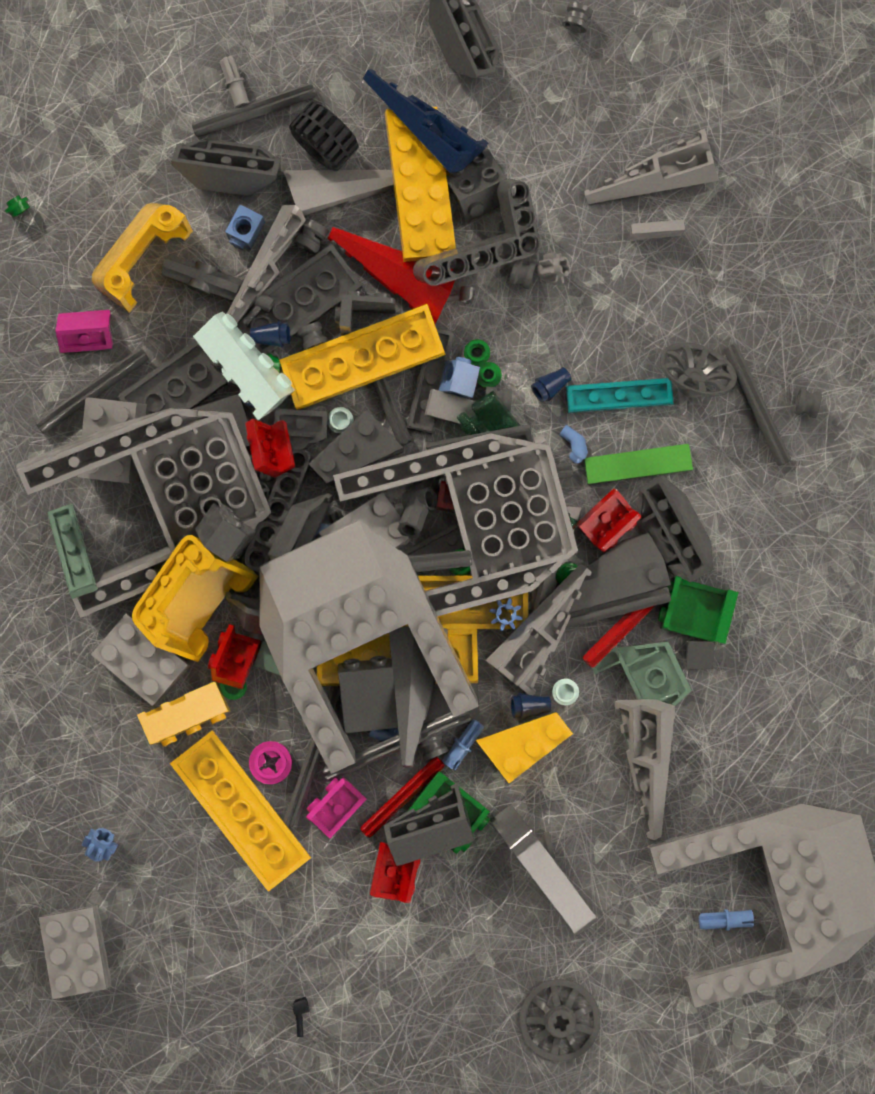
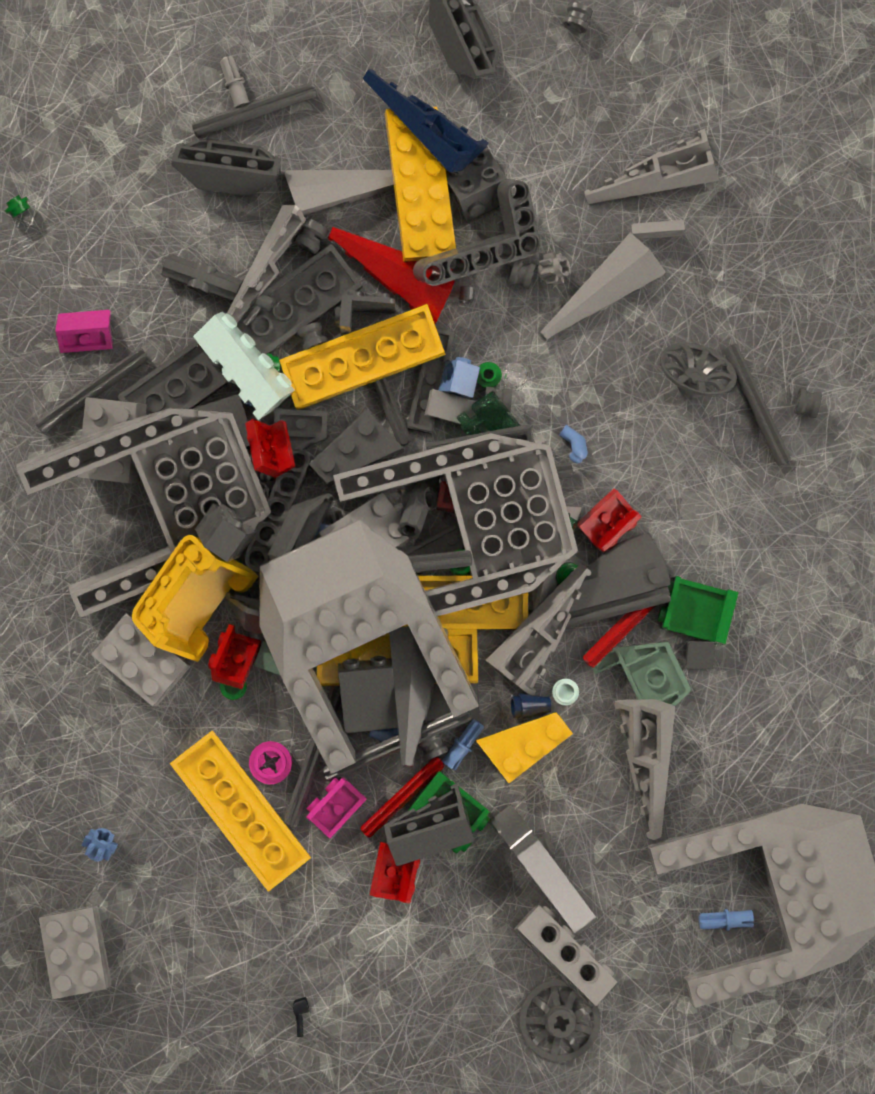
(72, 551): sand green tile -> none
(153, 220): yellow windscreen -> none
(184, 714): yellow wedge -> none
(244, 216): medium blue brick -> none
(272, 334): dark blue cone -> none
(324, 136): black tyre -> none
(339, 419): light aqua plate -> none
(477, 344): green plate -> none
(503, 622): medium blue gear -> none
(549, 385): dark blue cone -> none
(602, 976): none -> light grey brick
(619, 395): teal tile -> none
(623, 272): none -> light grey wedge
(638, 464): bright green tile -> none
(674, 529): dark grey wedge -> none

